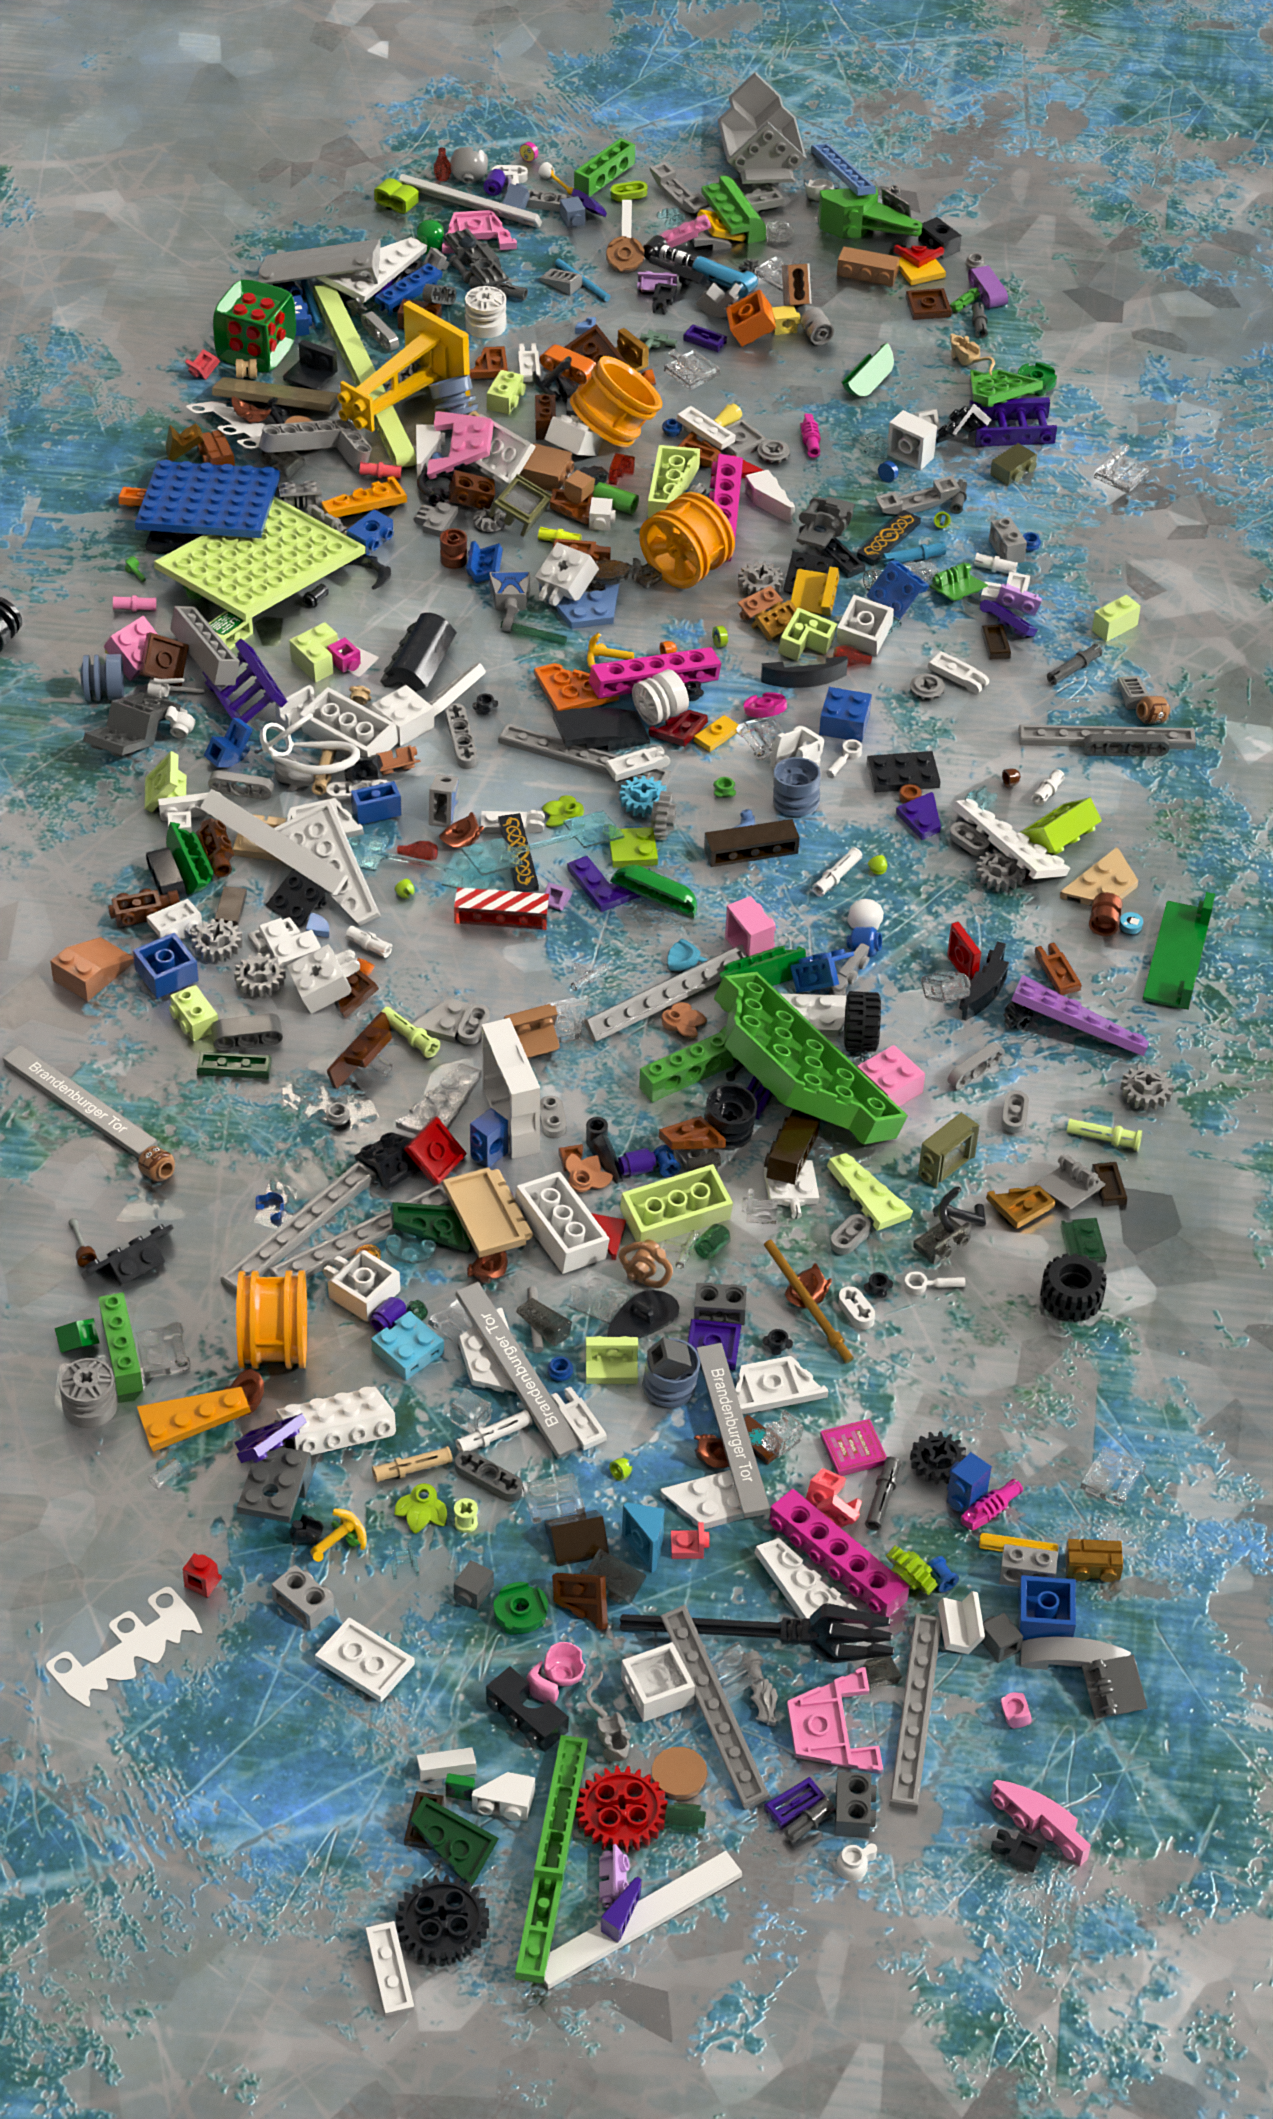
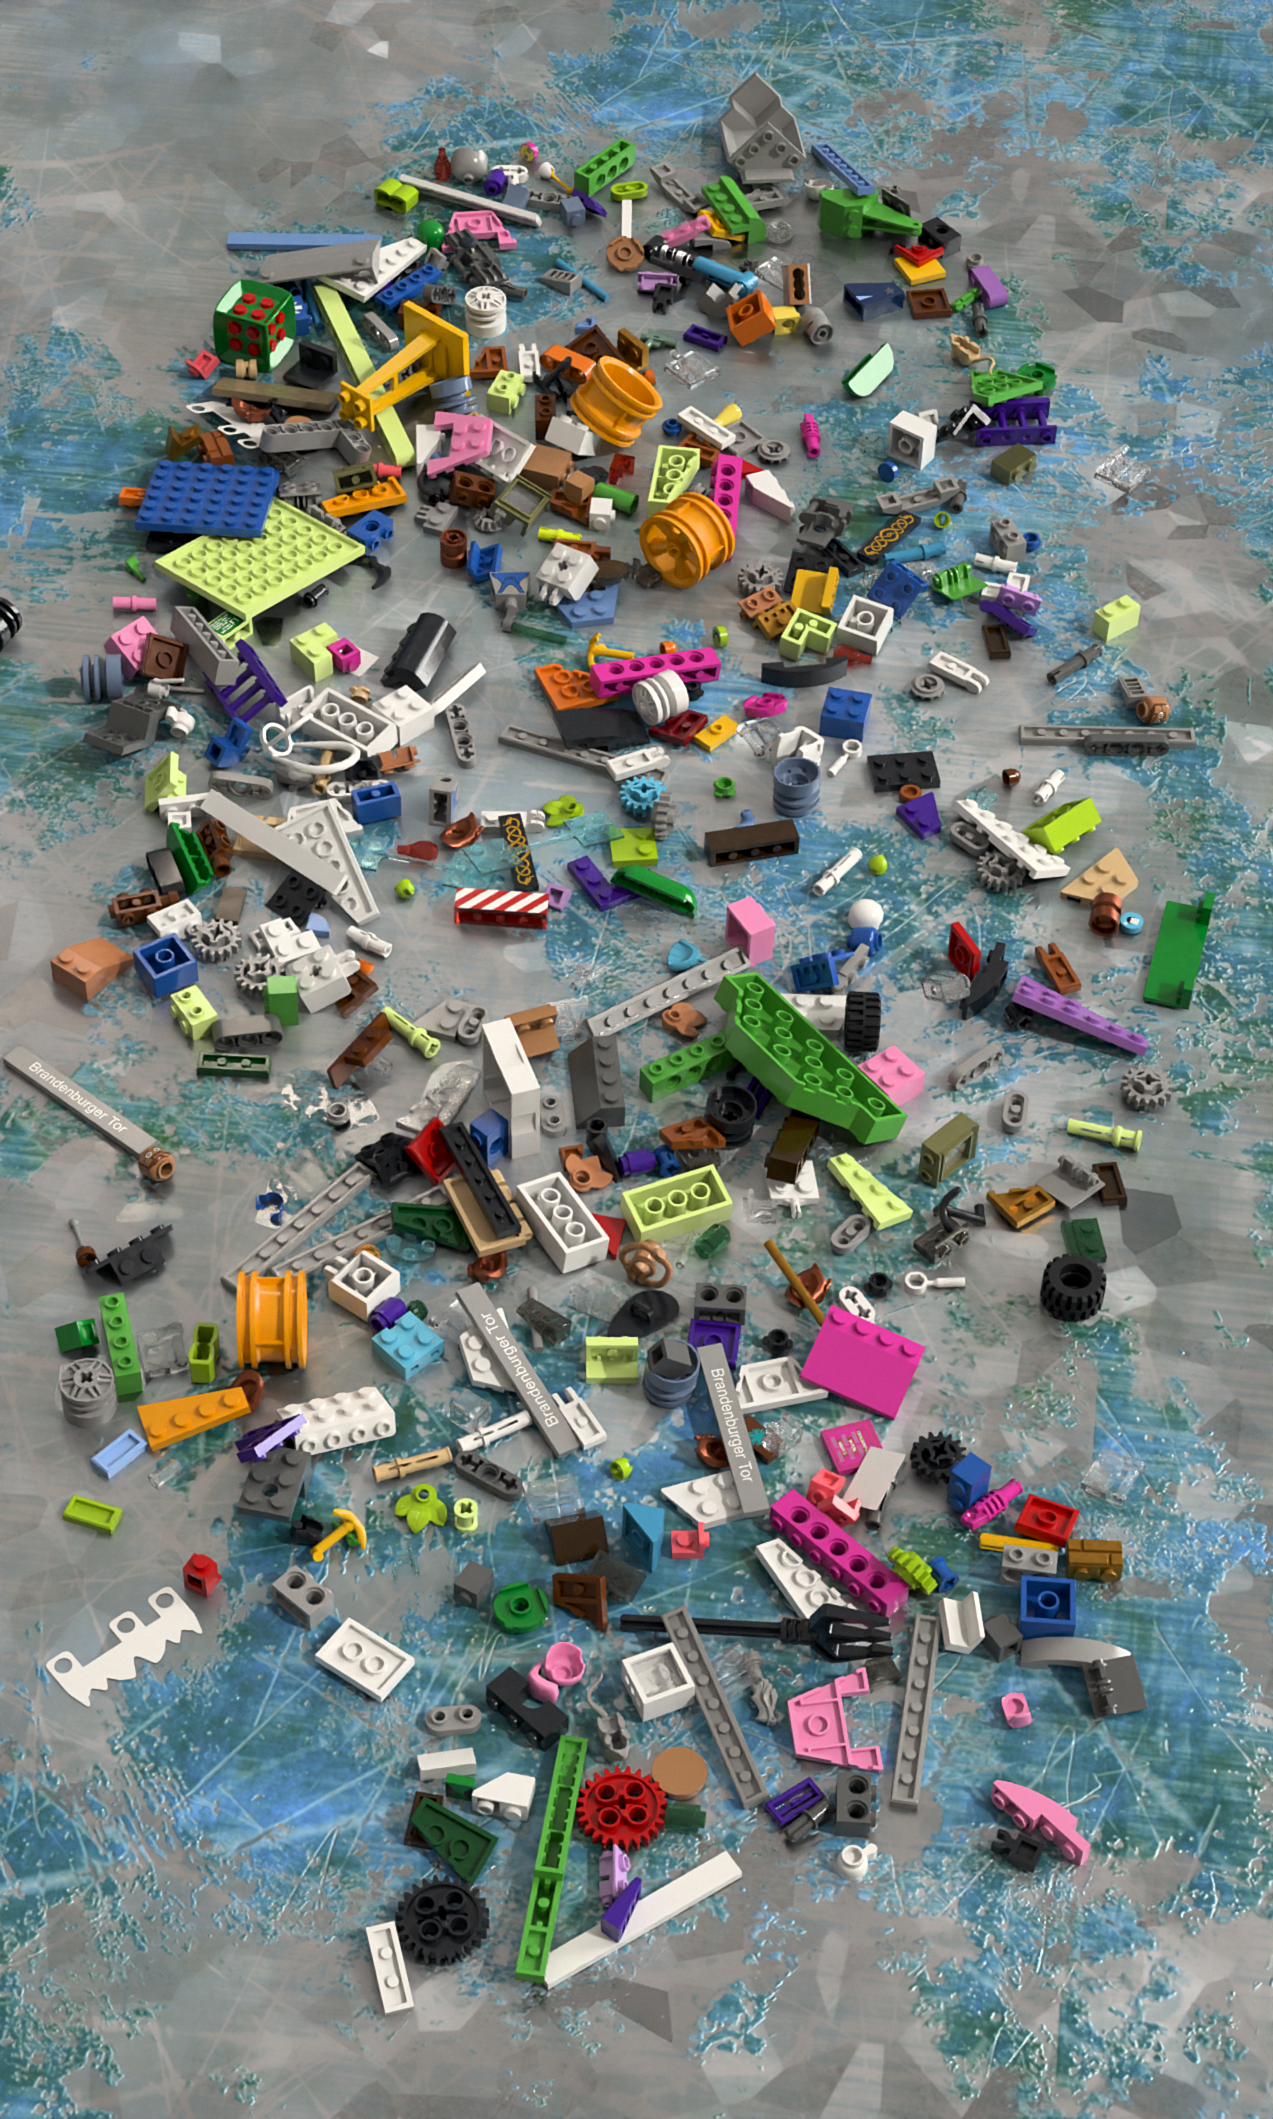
(92, 1514): none -> lime tile
(119, 1453): none -> light blue tile
(204, 1352): none -> lime brick
(282, 999): none -> bright green brick
(291, 241): none -> medium blue tile
(354, 477): none -> olive brick
(357, 307): dark grey plant -> none
(453, 1721): none -> light grey plate
(480, 1180): none -> black plate
(485, 703): black plate -> none
(560, 1363): blue plate -> none
(597, 1082): none -> dark grey slope
(770, 964): green brick -> none
(862, 1362): none -> dark pink piece
(868, 266): medium nougat brick -> none
(873, 299): none -> dark blue slope
(874, 1477): none -> white sticker
(1046, 1520): none -> red plate

